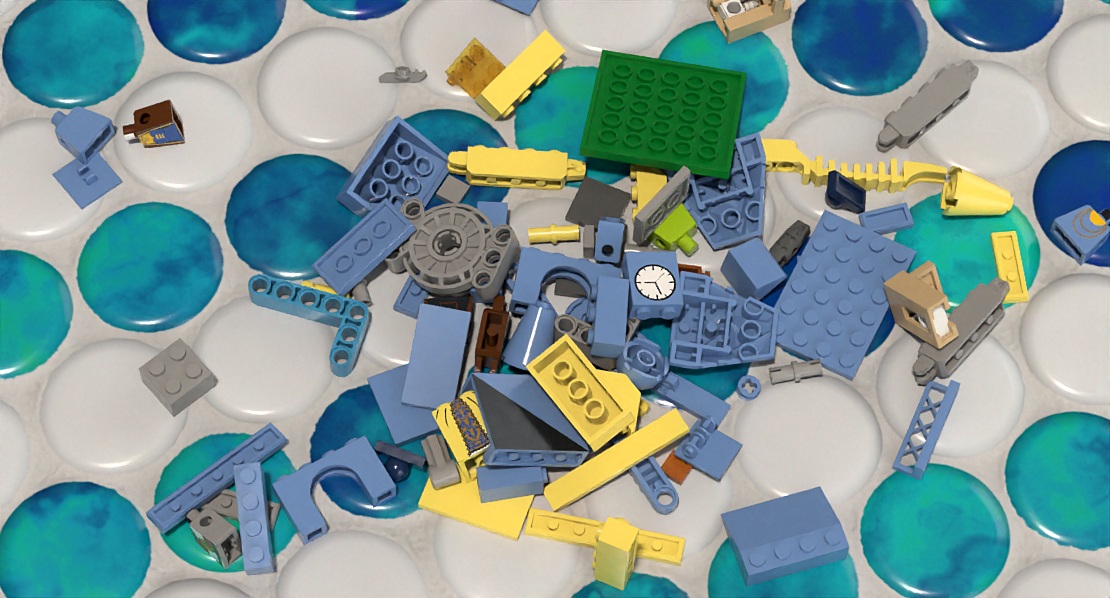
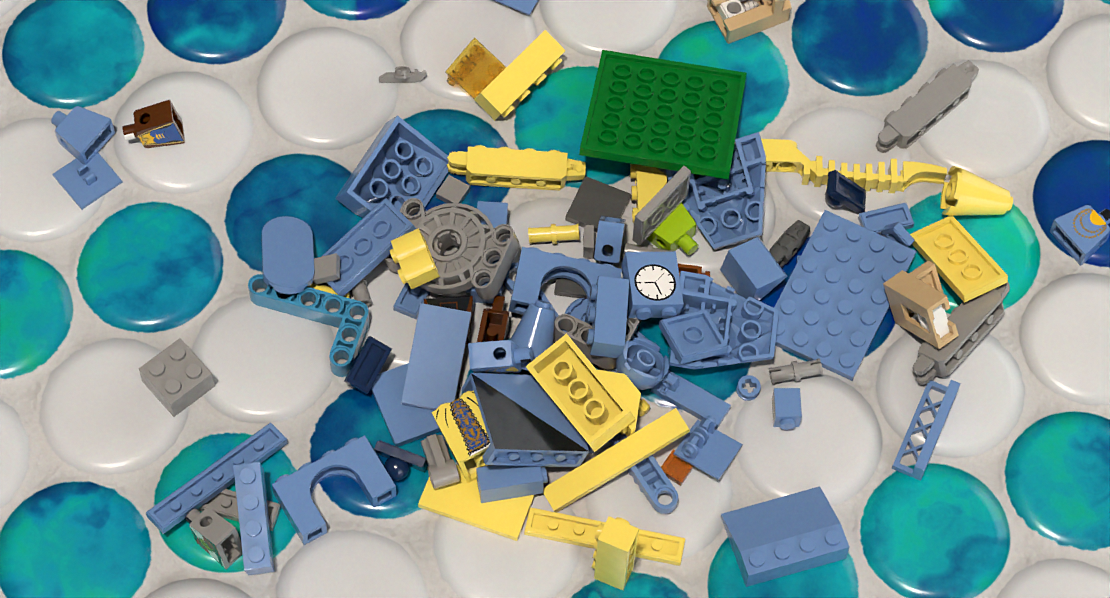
(287, 254): none -> medium blue tile
(326, 268): none -> light grey tile
(367, 365): none -> dark blue tile
(414, 259): none -> light yellow brick
(498, 357): none -> medium blue torso
(693, 336): none -> medium blue tile
(786, 408): none -> medium blue brick
(898, 234): none -> medium blue tile
(959, 258): none -> light yellow plate
(1009, 265): light yellow tile -> none

